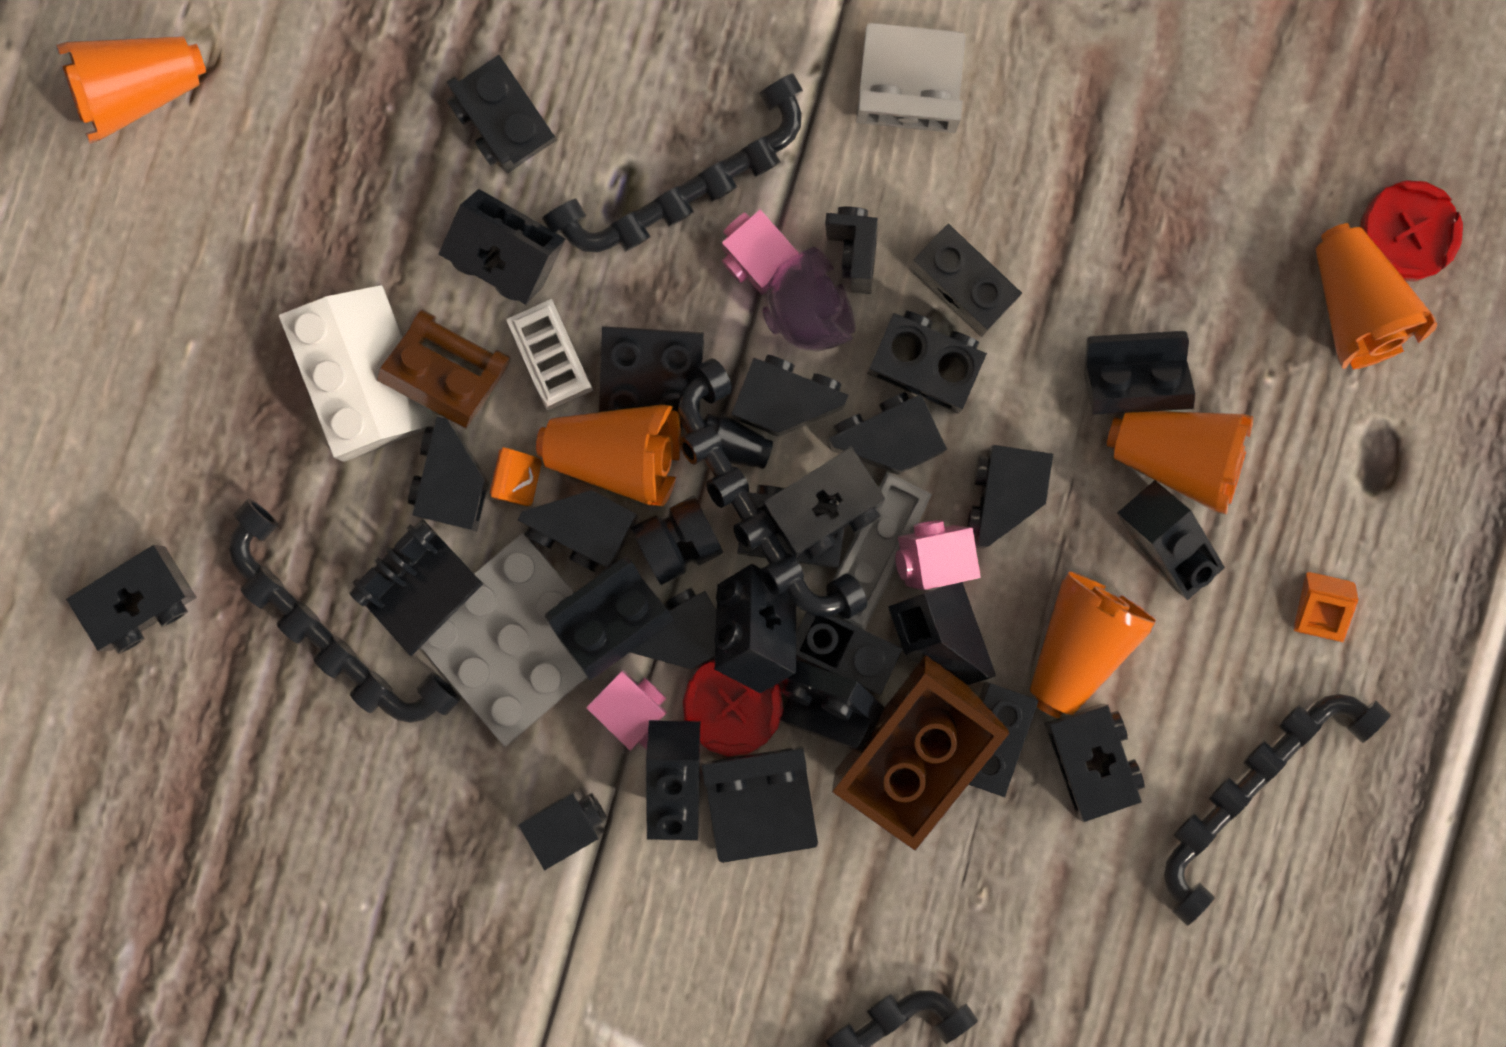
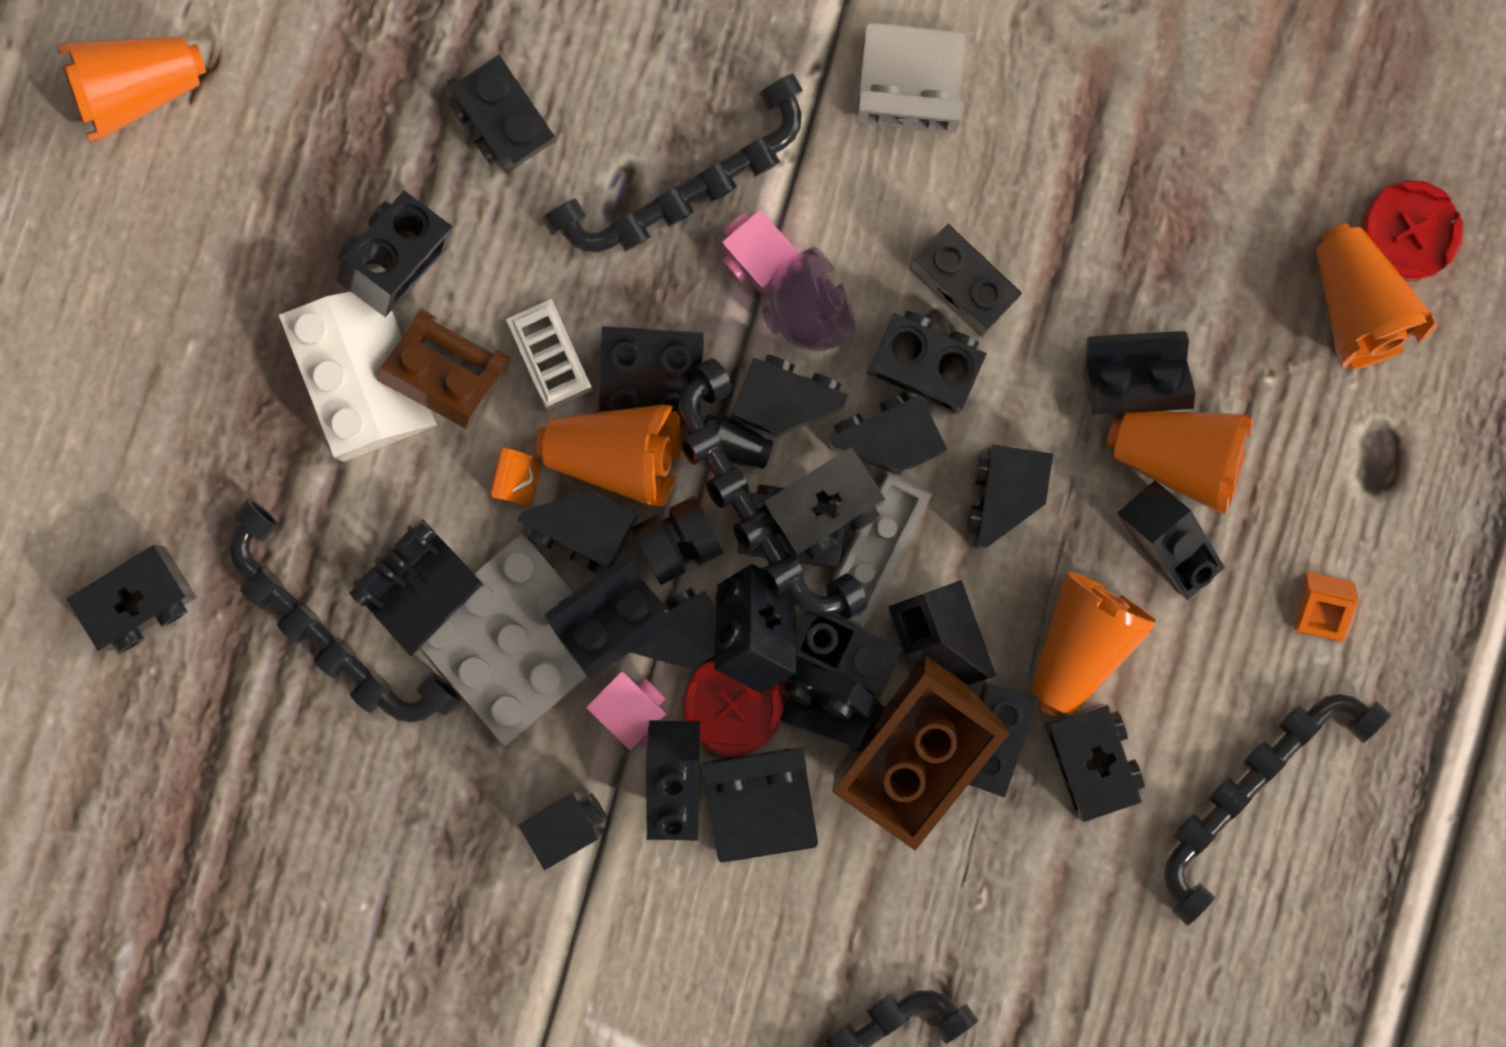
(401, 257): none -> black brick
(451, 482): black slope -> none
(486, 227): black brick -> none
(860, 242): black bracket -> none
(937, 555): bright pink brick -> none

